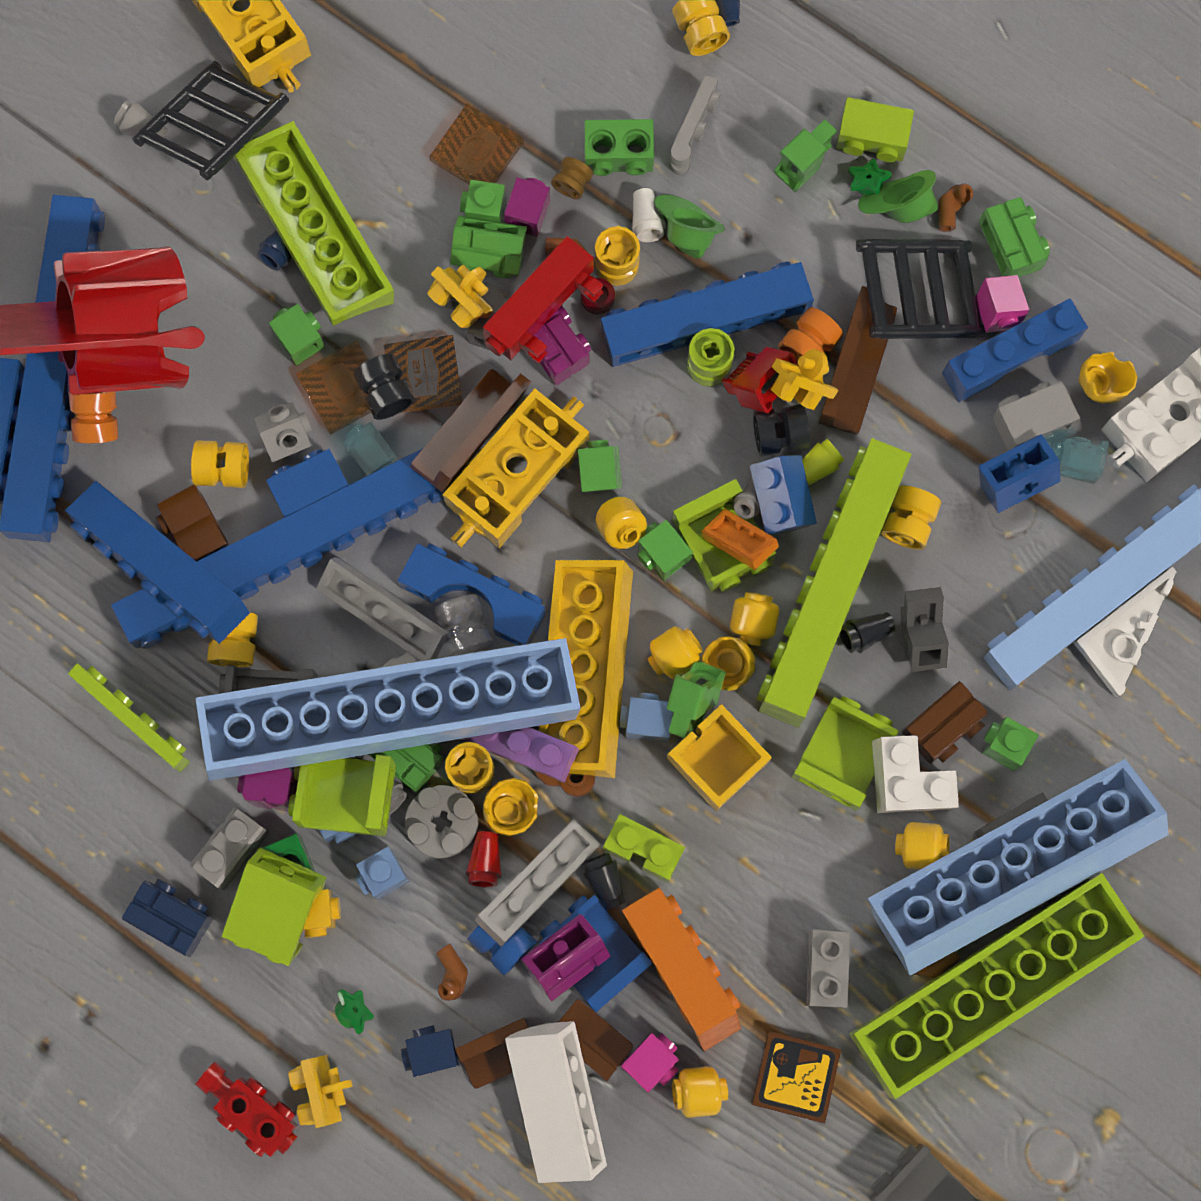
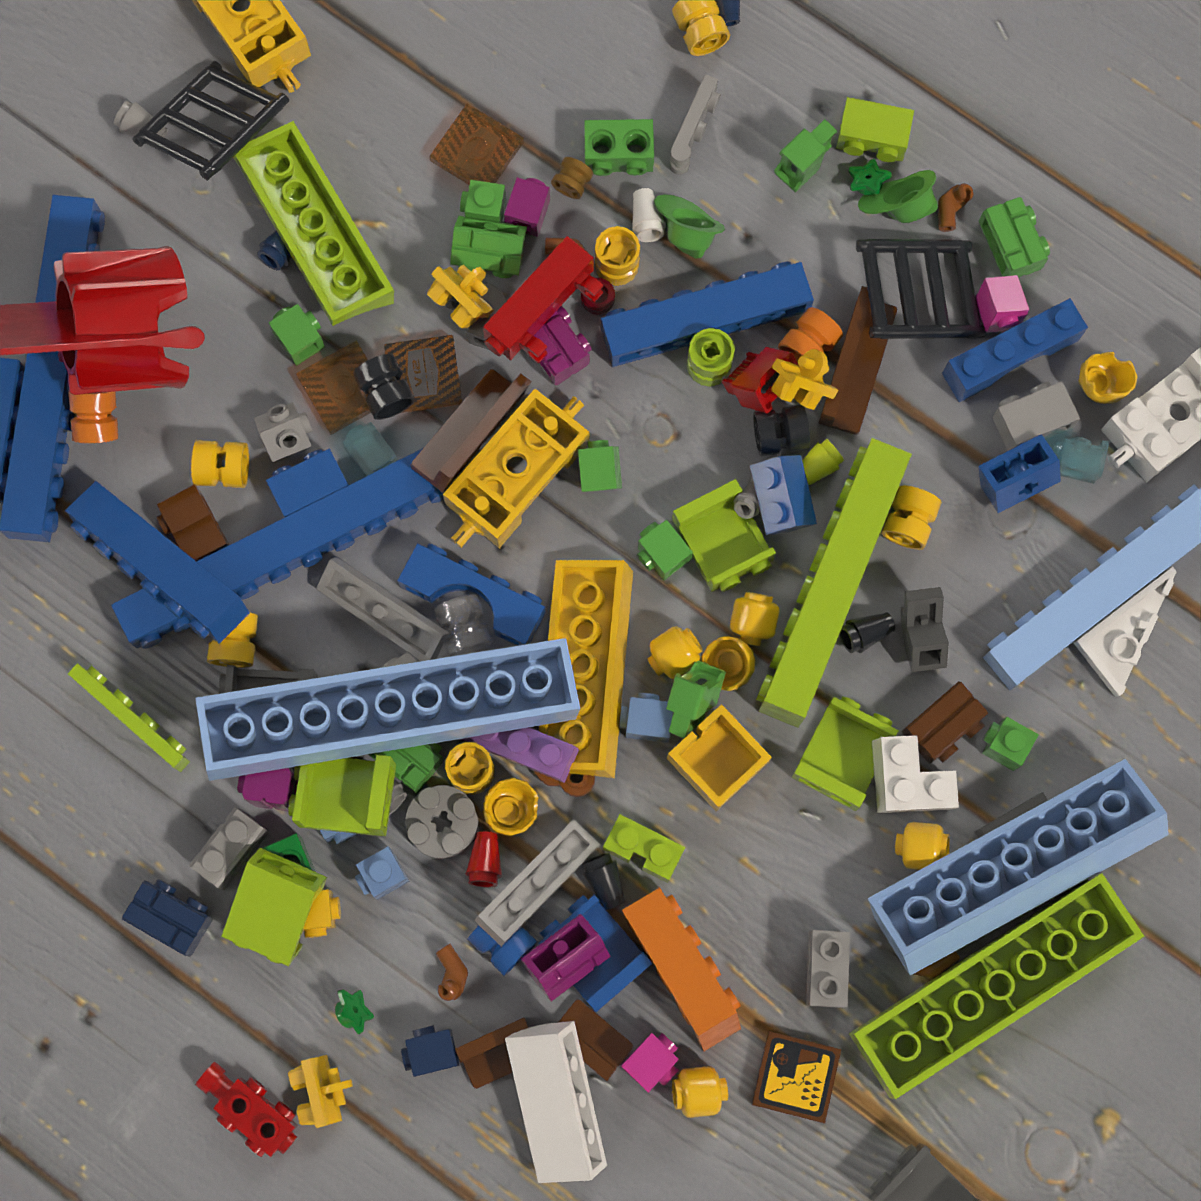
(621, 522): yellow head -> none
(740, 539): orange plate -> none

